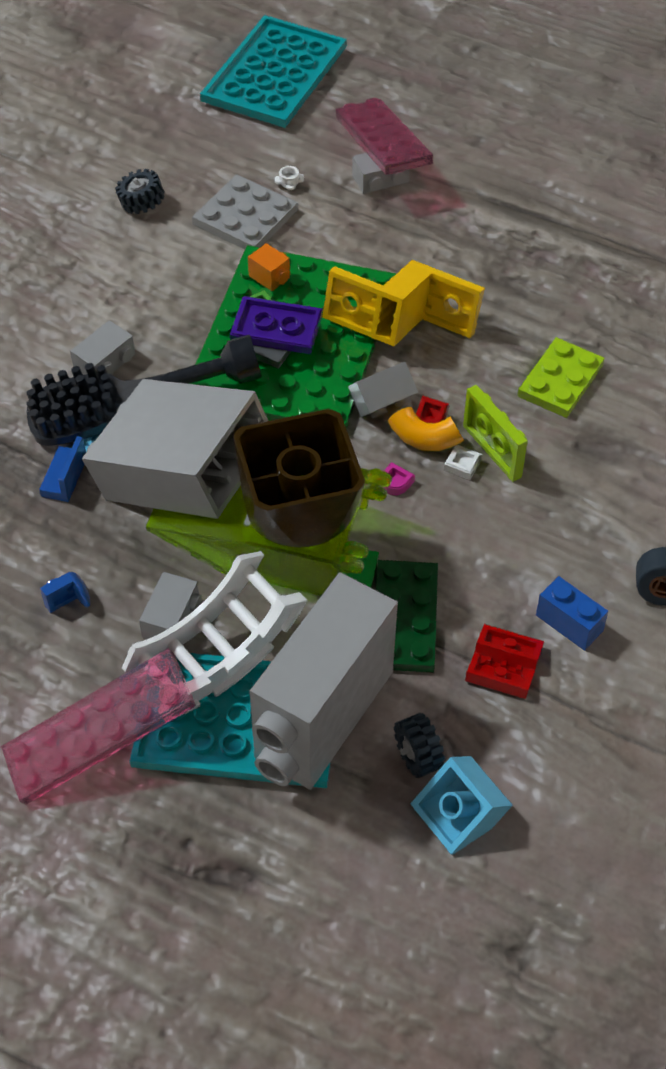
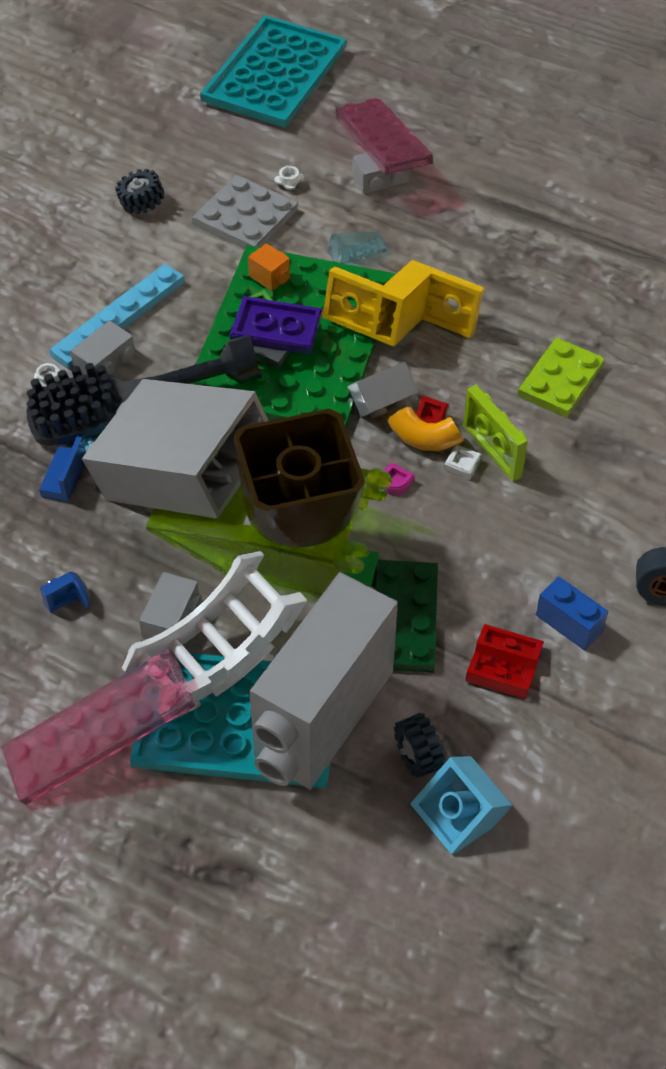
(44, 369): none -> white plate
(122, 310): none -> medium azure plate
(355, 246): none -> clear light blue slope

